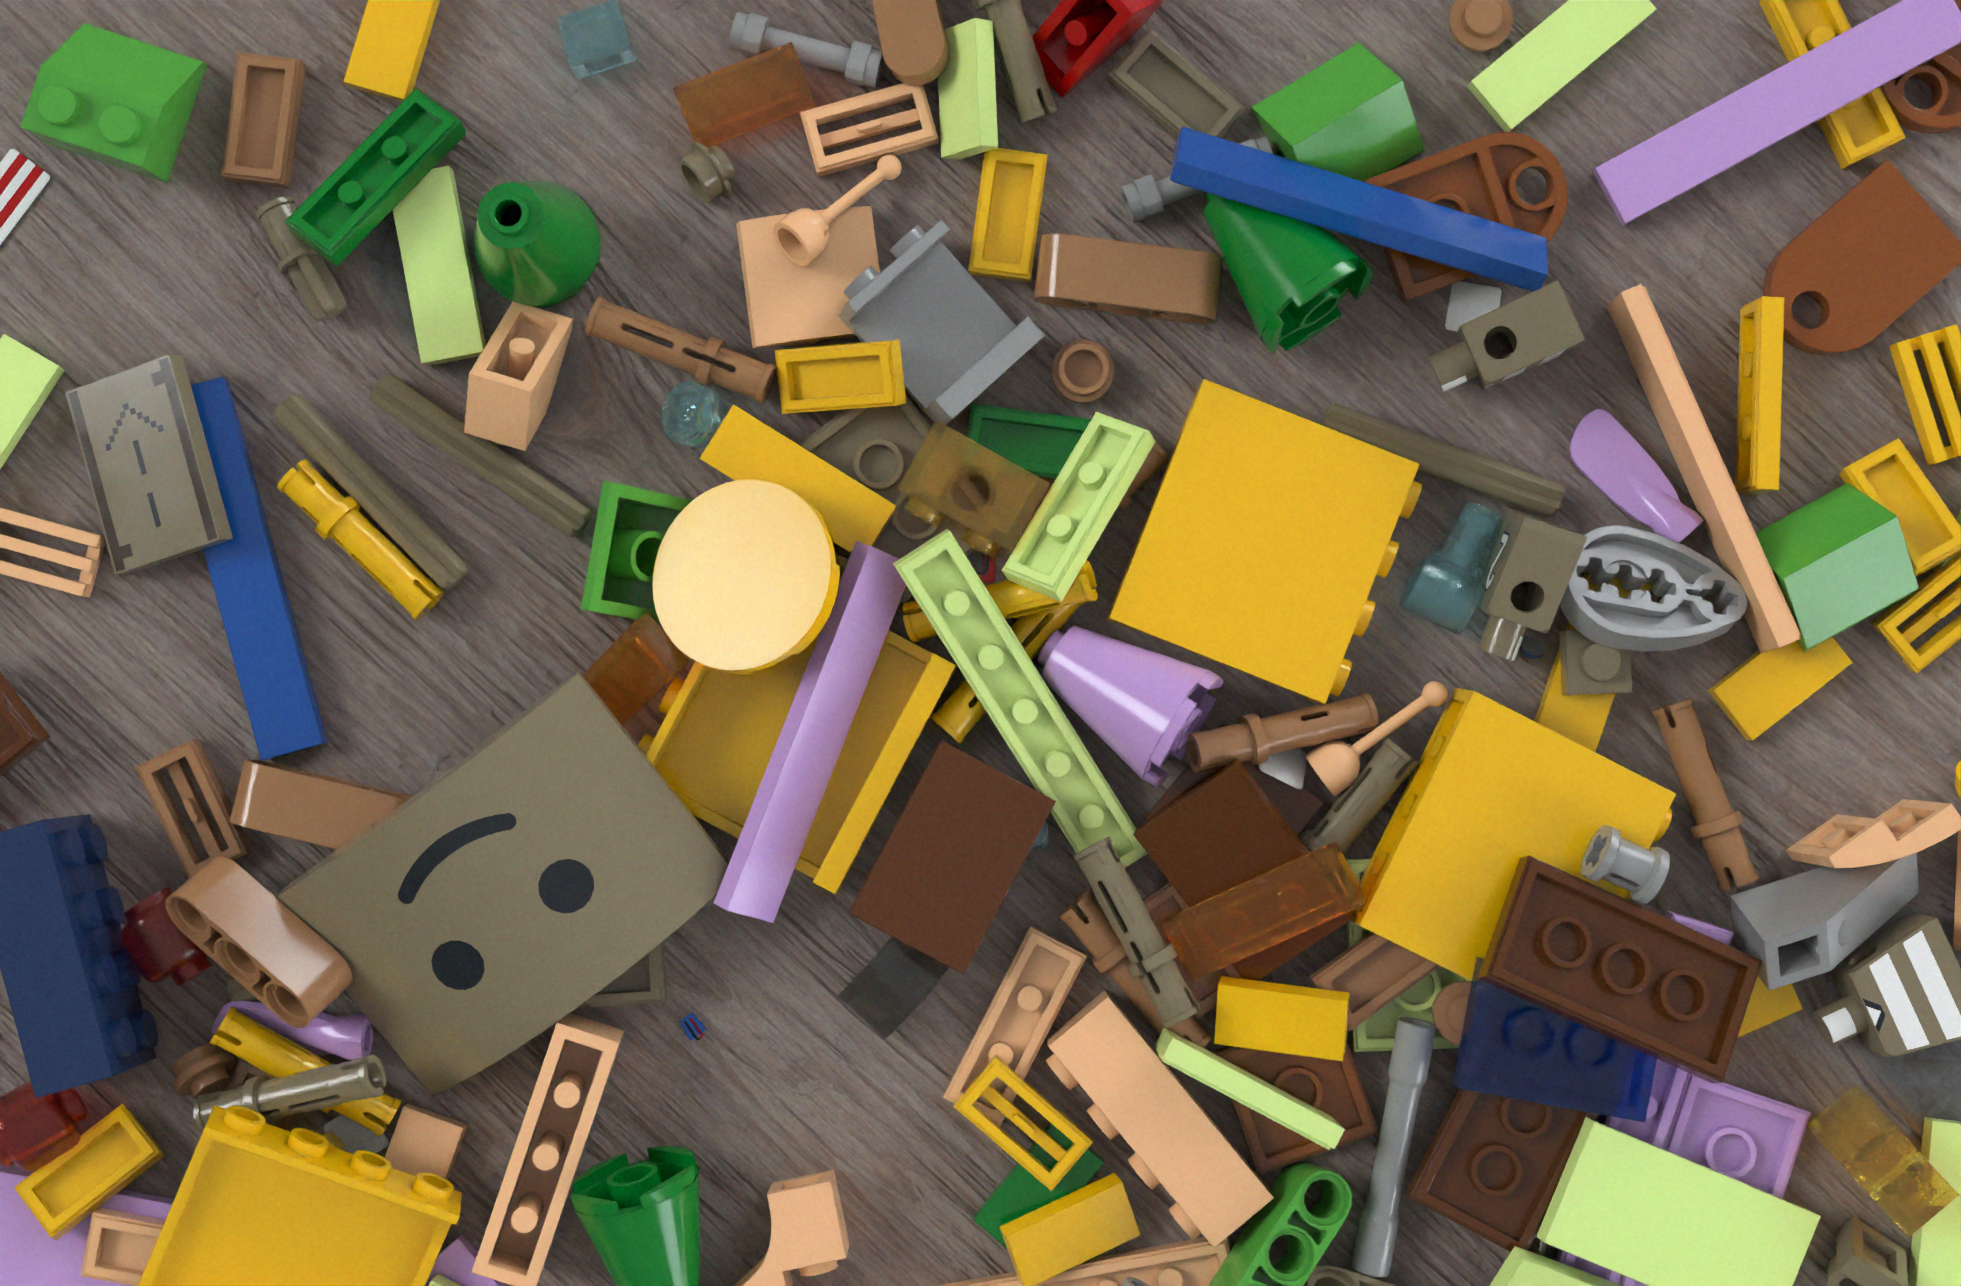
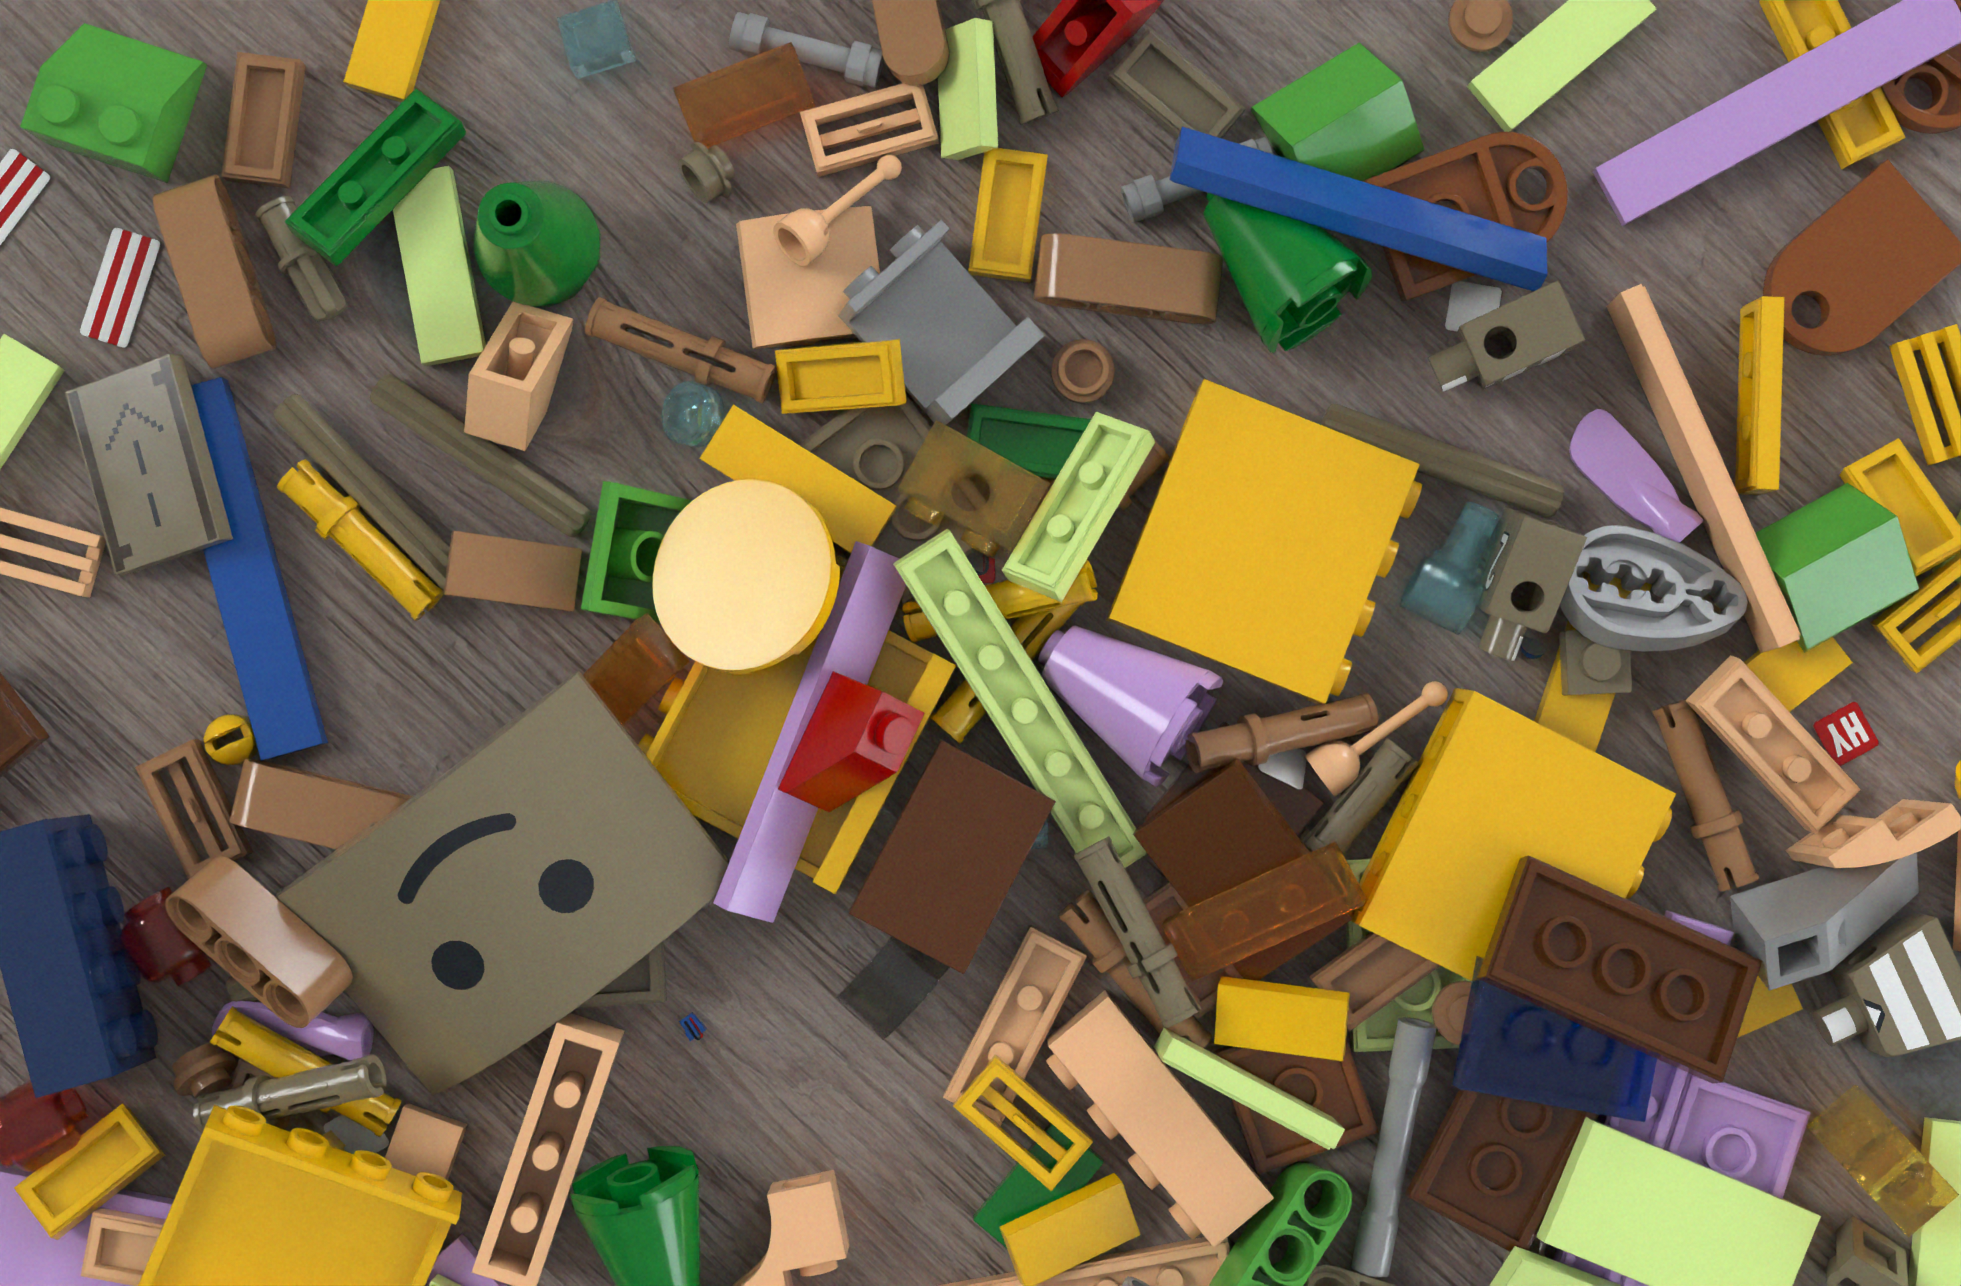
(120, 287): none -> sticker
(214, 271): none -> medium nougat beam
(236, 751): none -> yellow hinge
(512, 571): none -> medium nougat tile
(849, 743): none -> red slope
(1625, 864): light grey bush -> none
(1772, 744): none -> light nougat tile
(1846, 733): none -> red sticker

